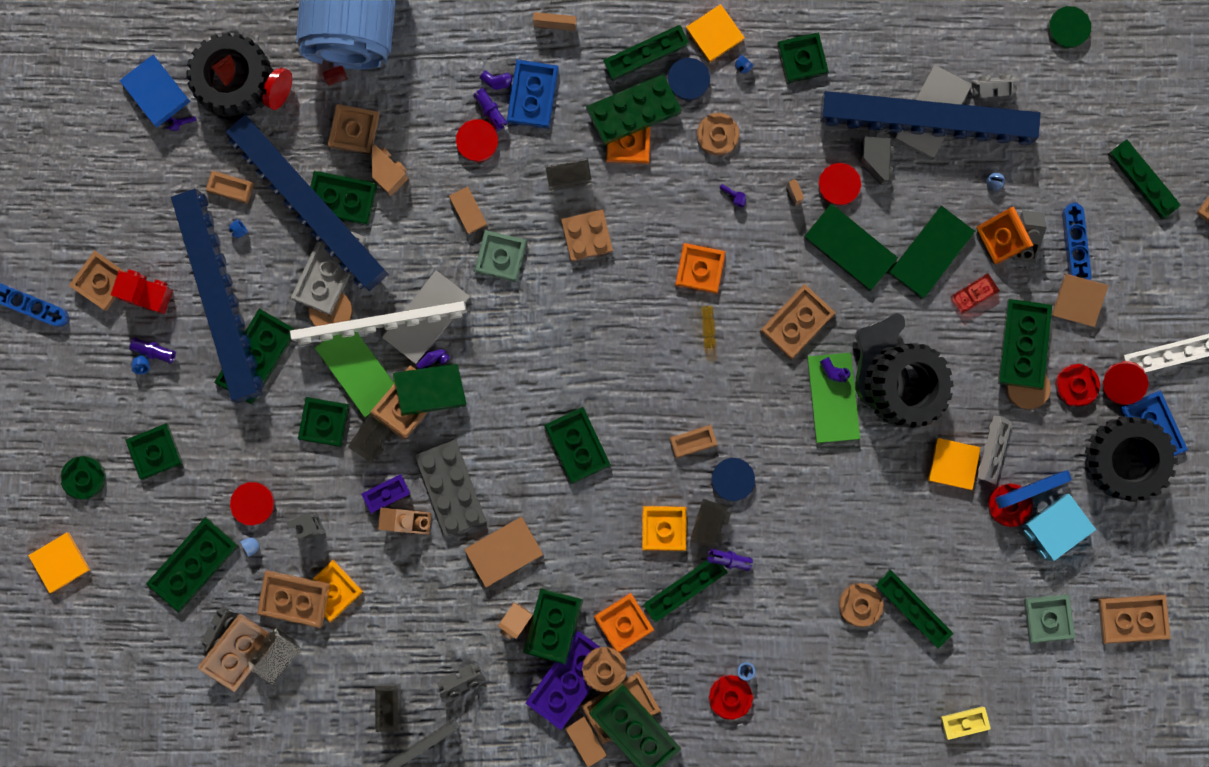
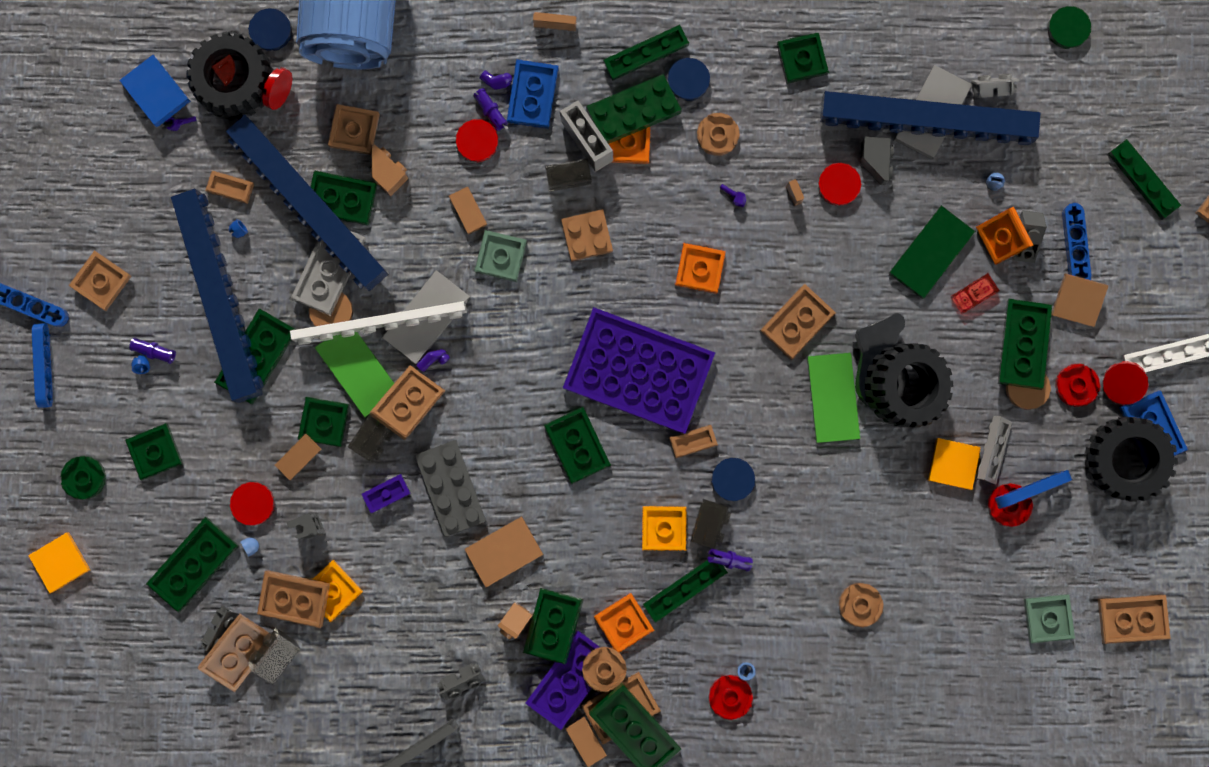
(42, 365): none -> blue beam
(136, 290): red brick -> none
(270, 29): none -> dark blue tile
(298, 457): none -> medium nougat tile
(335, 75): clear red tile -> none
(388, 707): clear smoke brick -> none
(404, 521): medium nougat slope -> none
(429, 389): dark green tile -> none
(586, 136): none -> light grey brick
(639, 370): none -> dark purple plate
(708, 327): clear yellow axle -> none
(715, 33): light orange tile -> none
(744, 63): blue hinge -> none
(834, 373): dark purple arm -> none
(850, 247): dark green tile -> none
(913, 608): dark green plate -> none
(965, 723): light yellow plate -> none
(1058, 527): medium azure brick -> none

